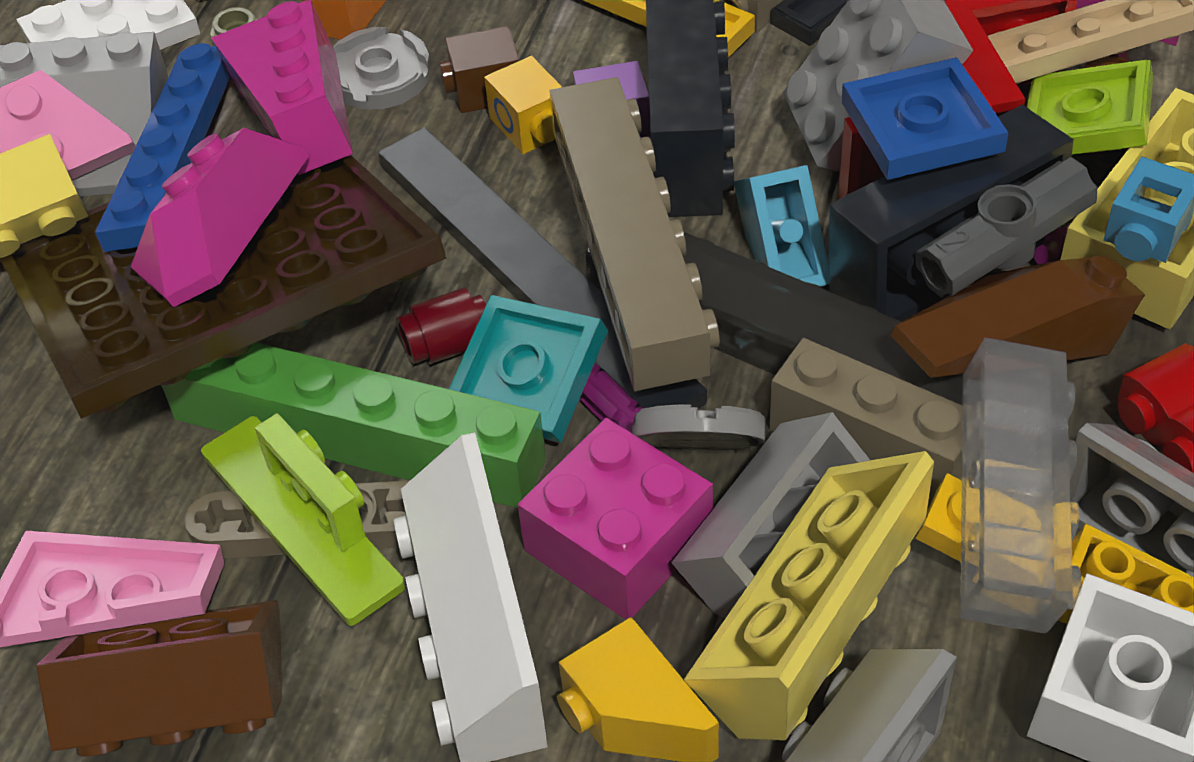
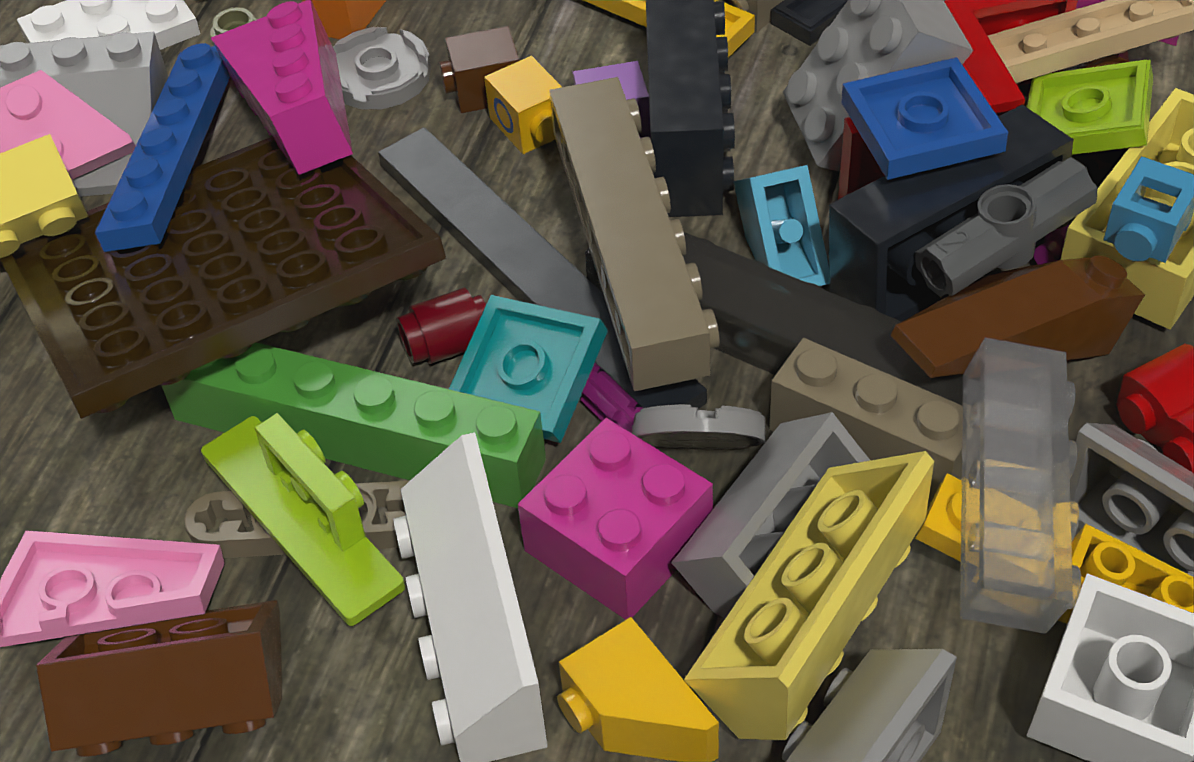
(213, 211): dark pink wedge -> none

